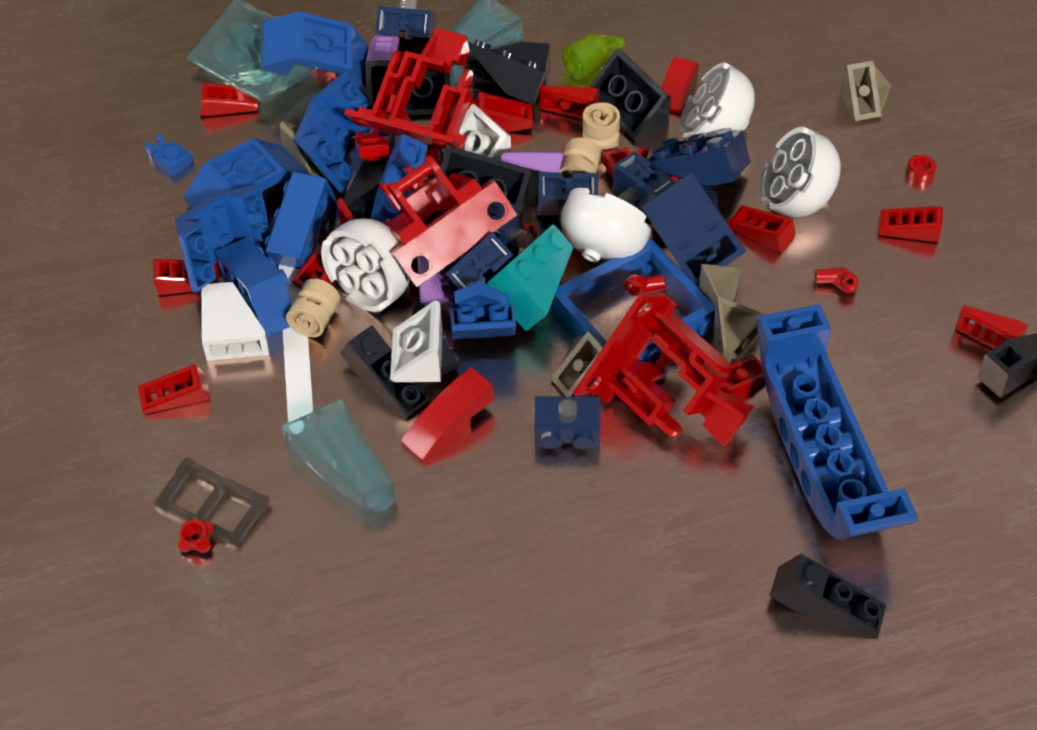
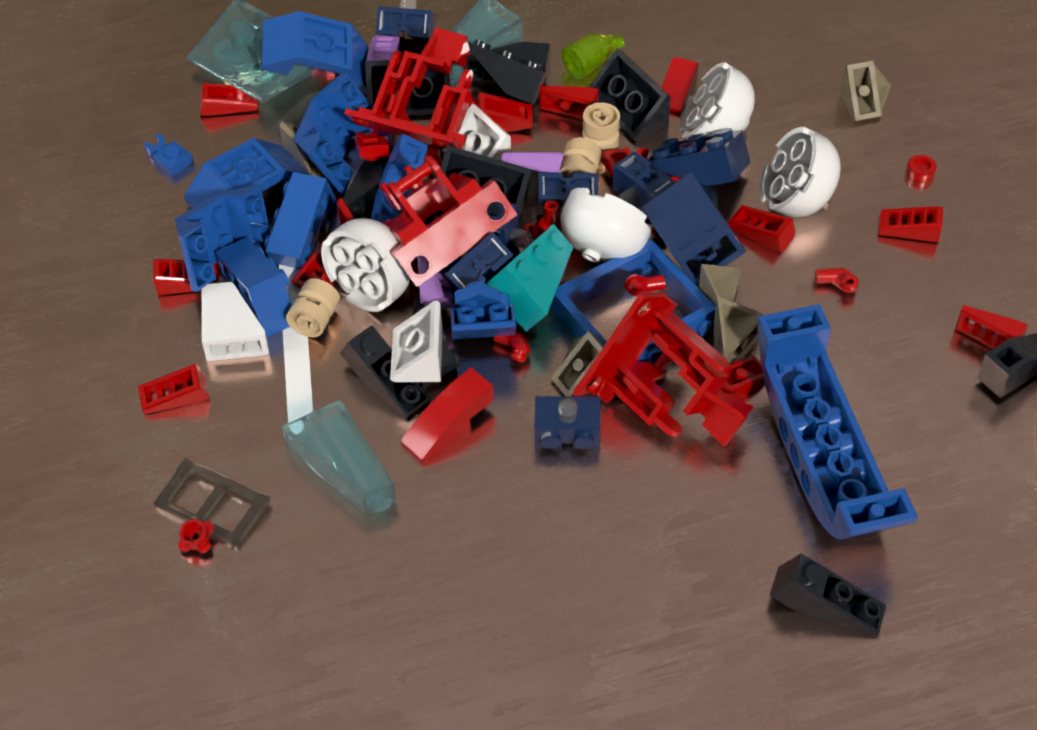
(519, 345): none -> red arm
(550, 217): none -> red arm

